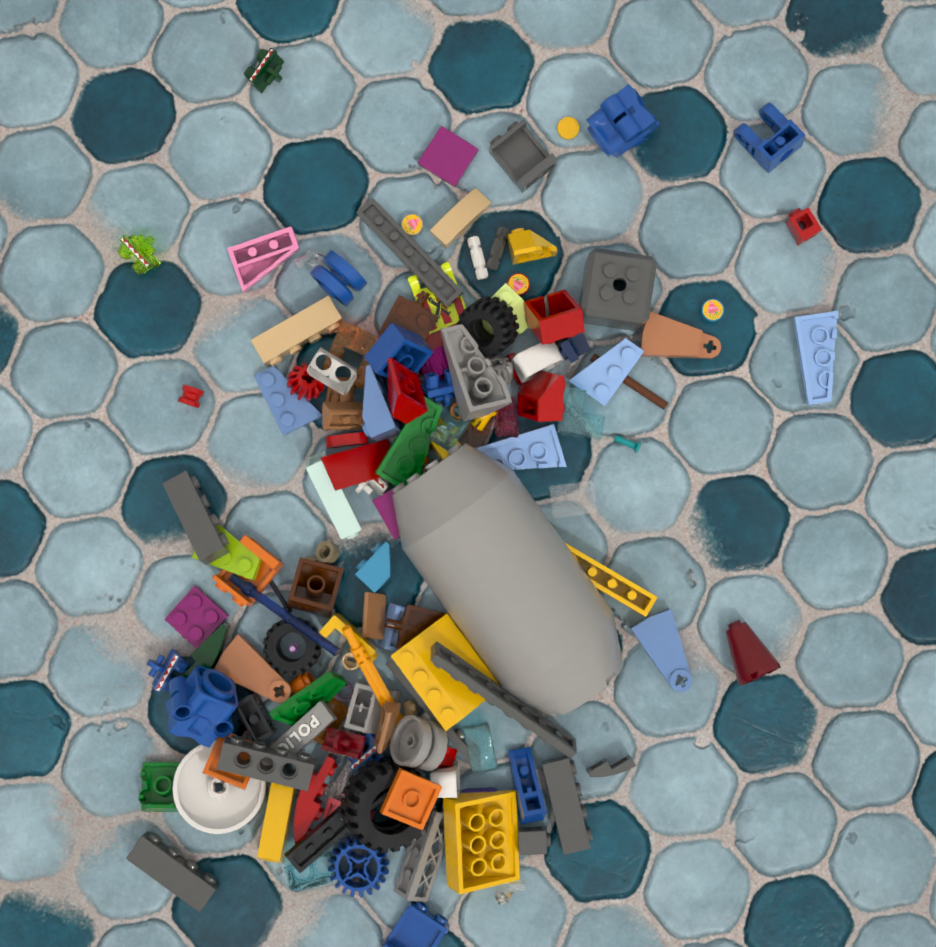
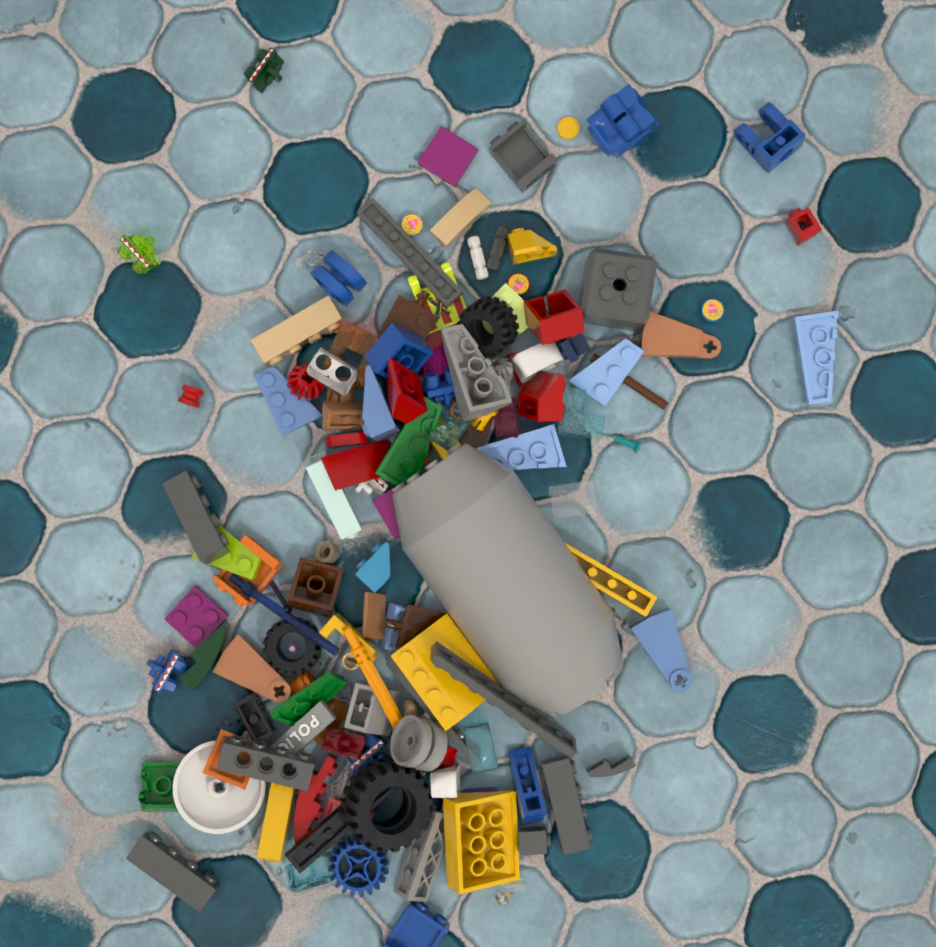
(202, 705): blue piece -> none
(262, 255): bright pink wedge -> none
(386, 725): medium nougat slope -> none
(410, 799): orange plate -> none
(749, 654): dark red cone -> none

